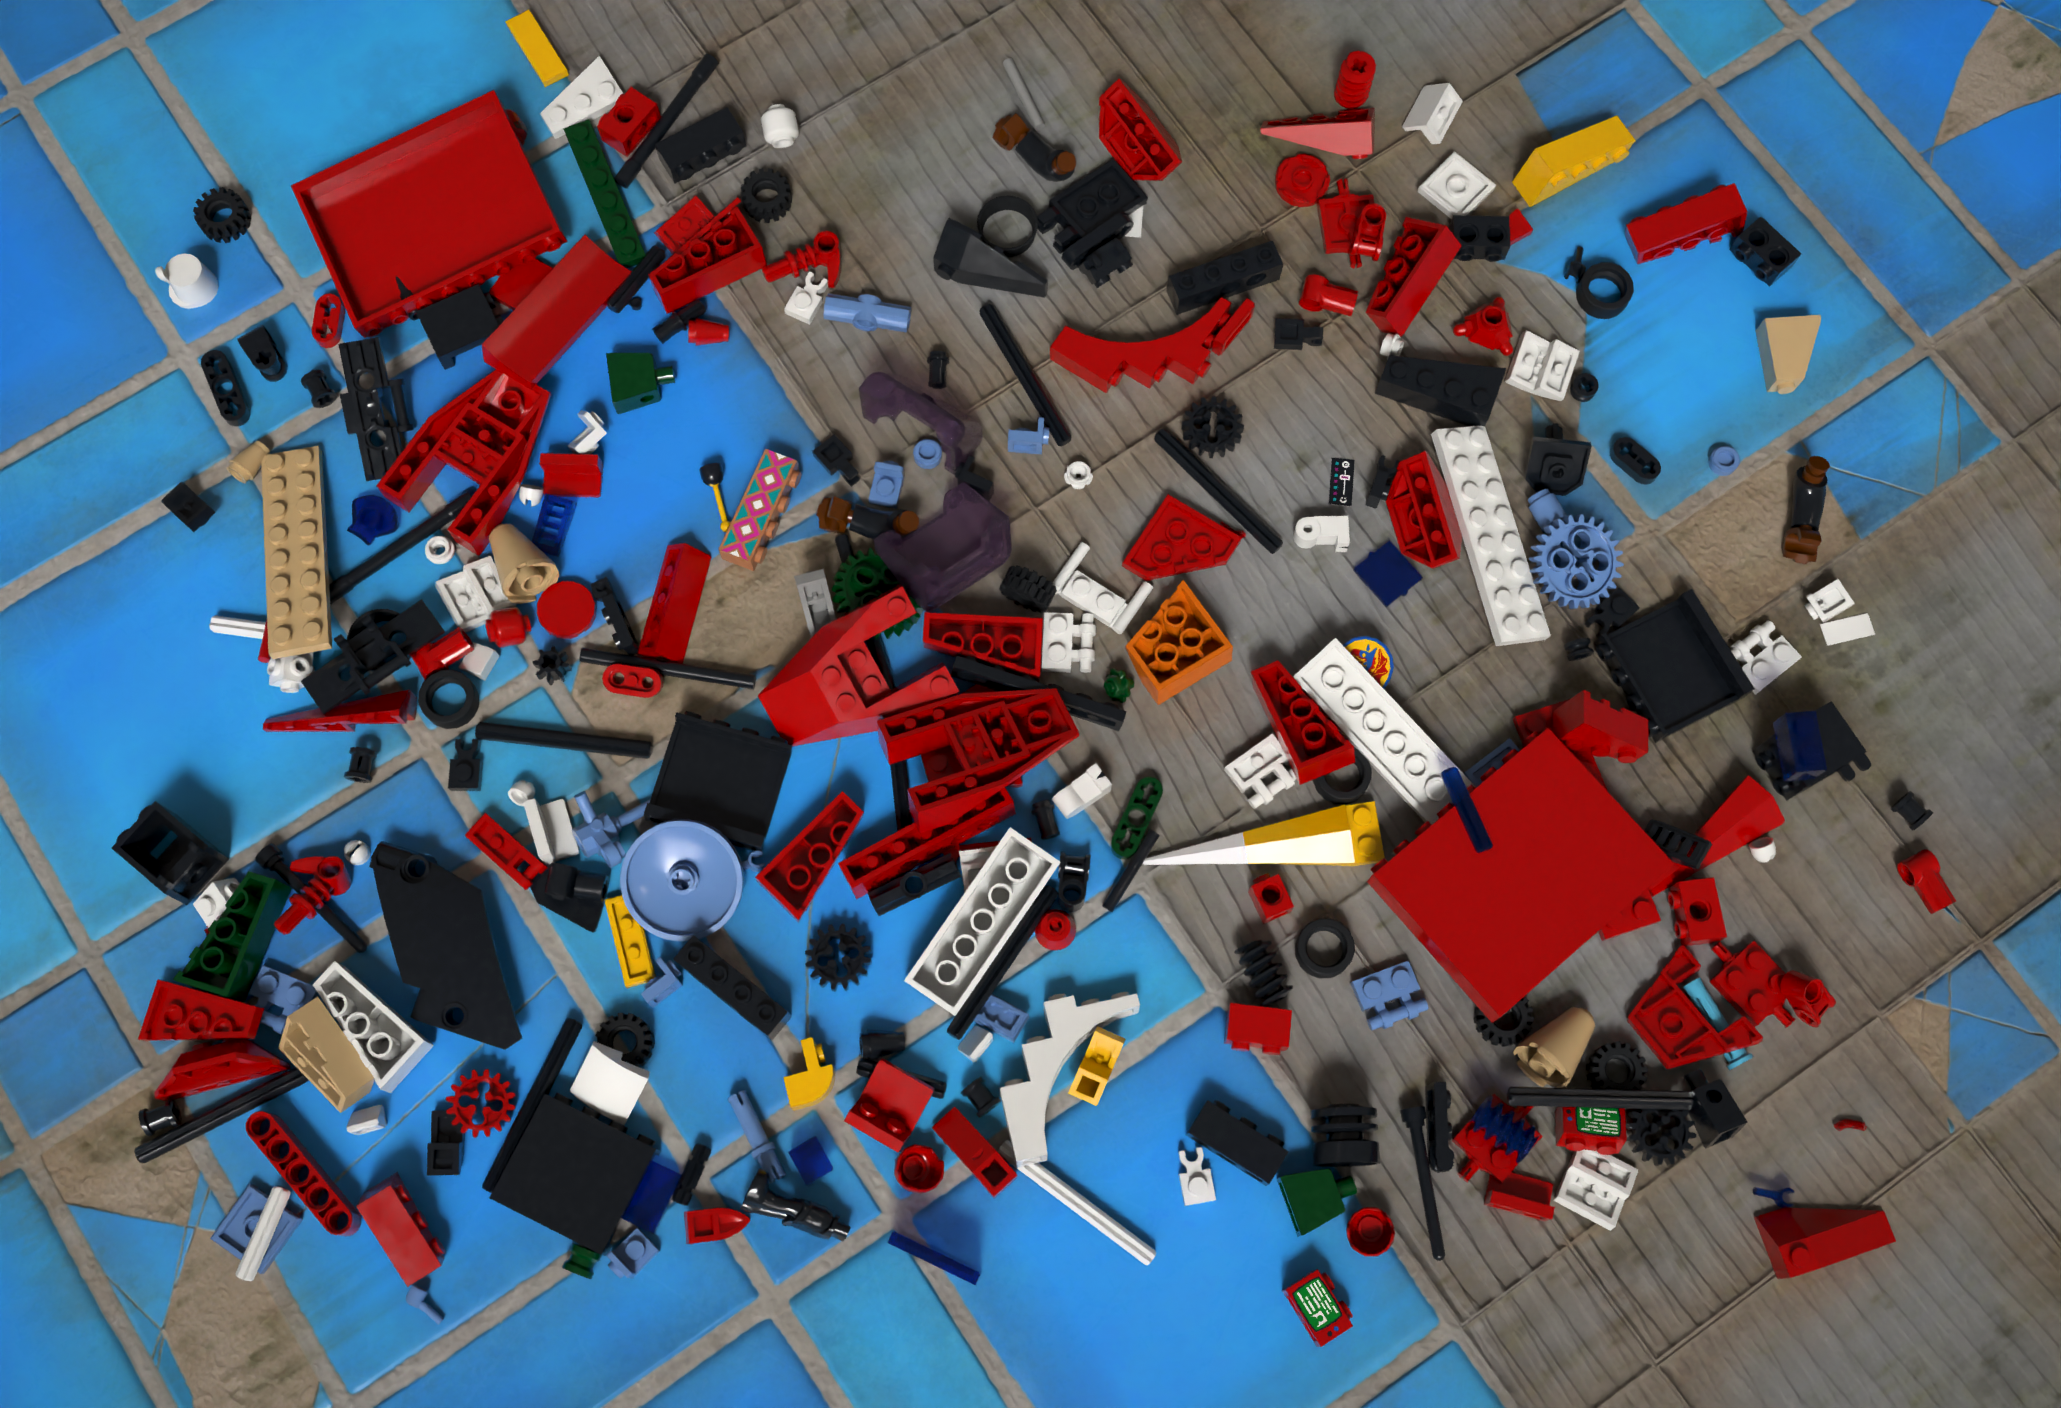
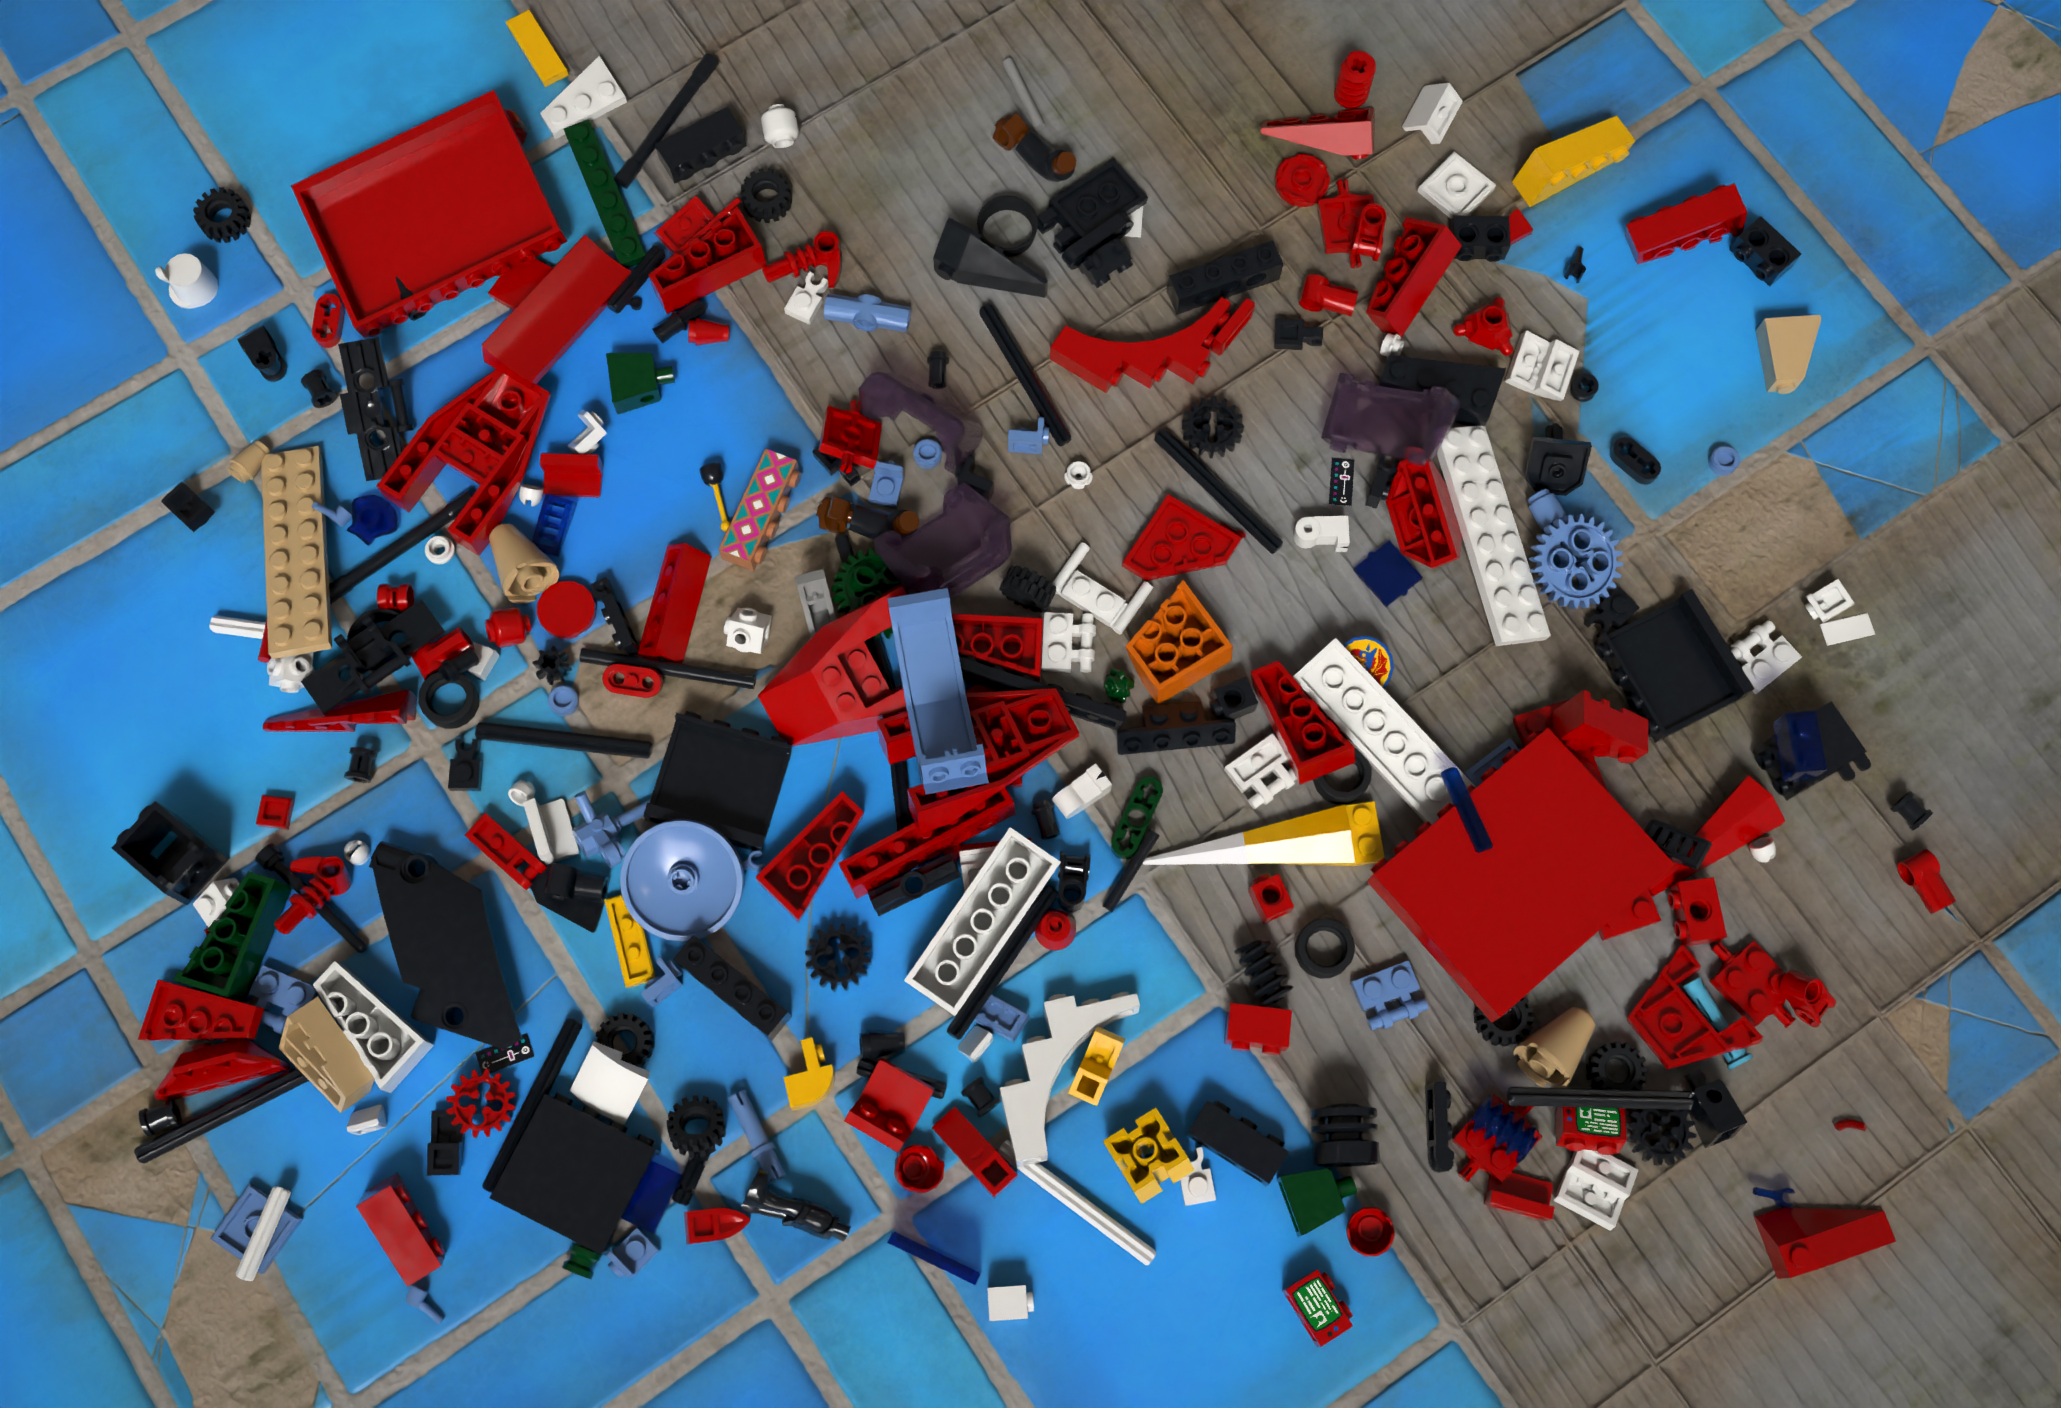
(215, 381): black beam -> none
(275, 812): none -> red tile
(289, 1168): red beam -> none
(339, 516): none -> medium blue hand
(395, 598): none -> red wheel
(459, 323): black panel -> none
(461, 663): none -> black pin
(473, 594): white slope -> none
(497, 1058): none -> black sticker
(563, 700): none -> medium blue tile
(627, 135): red brick -> none
(696, 1142): none -> black tyre
(748, 630): none -> white brick
(811, 1160): clear blue panel -> none
(850, 437): none -> red plate
(935, 692): none -> medium blue panel
(1009, 1303): none -> white brick
(1136, 135): red wedge -> none
(1145, 1173): none -> yellow brick
(1175, 728): none -> black bracket
(1241, 691): none -> black brick
(1389, 420): none -> clear purple windscreen
(1414, 1120): black piece -> none
(1578, 649): black bush -> none
(1613, 273): black tyre -> none
(1807, 508): piece -> none

